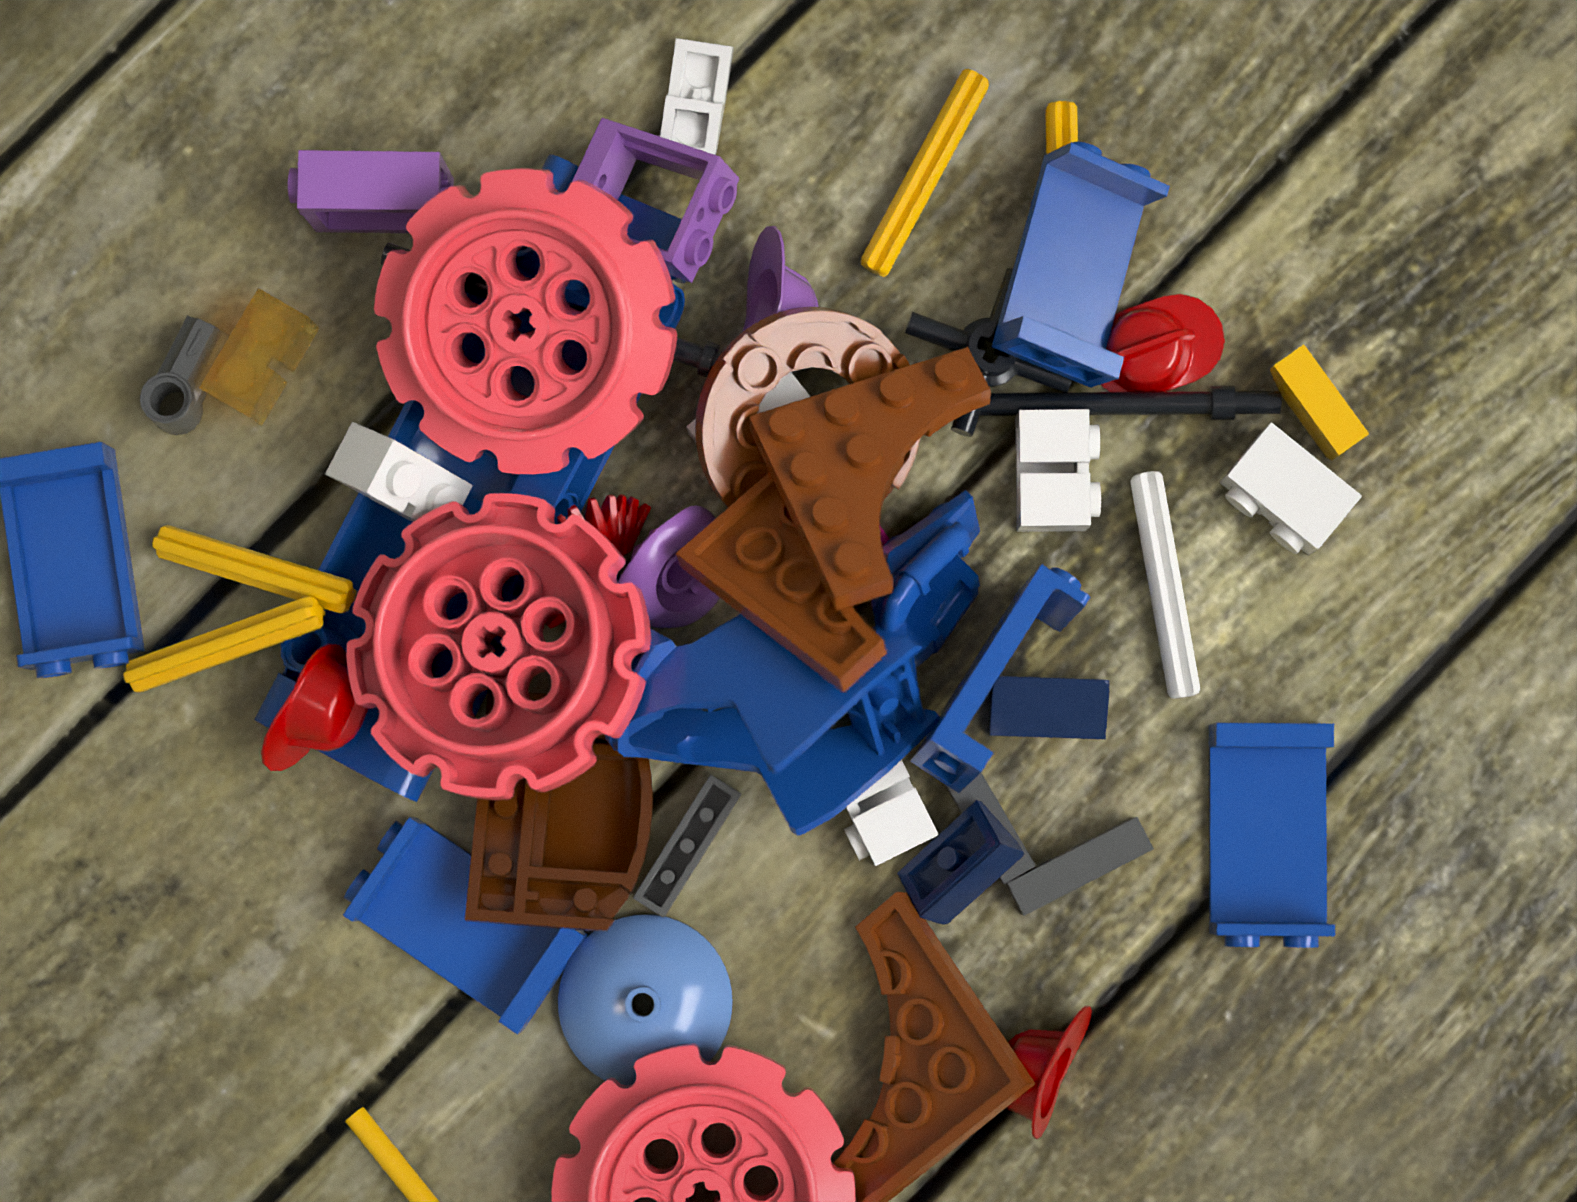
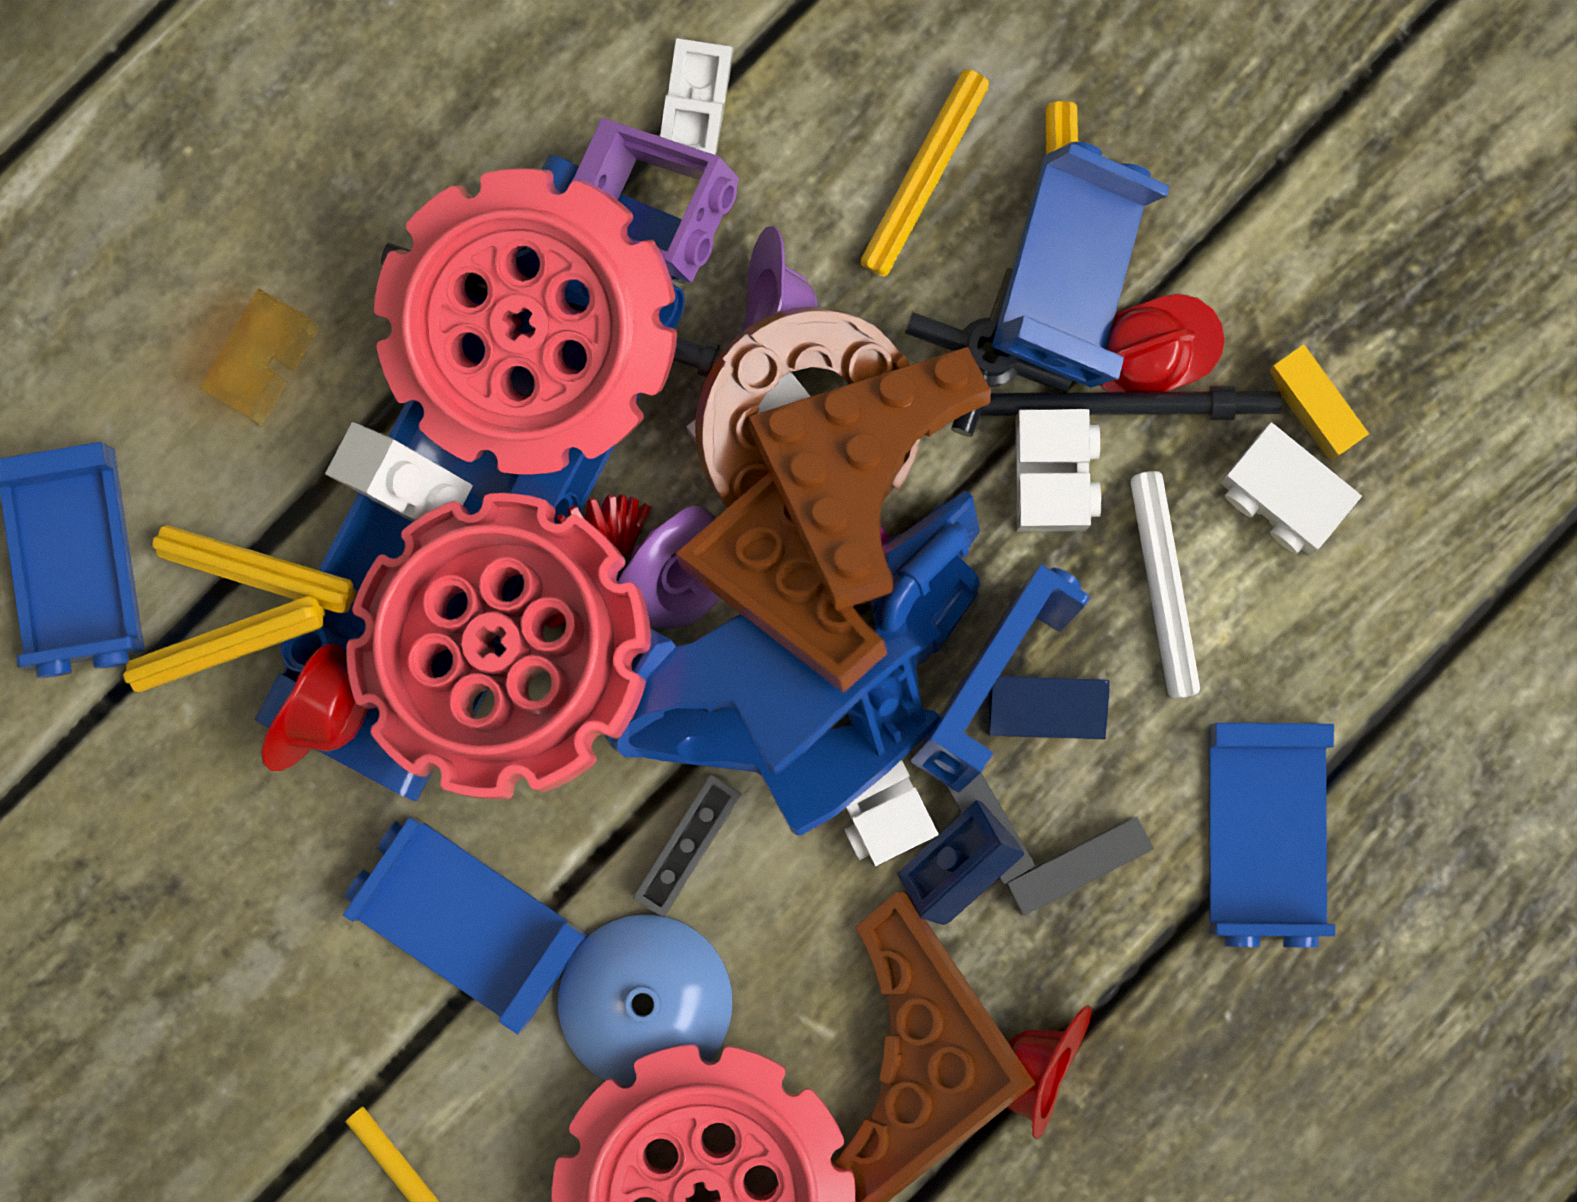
(183, 372): dark grey piece -> none
(365, 188): medium lavender window -> none
(565, 851): reddish brown slope -> none

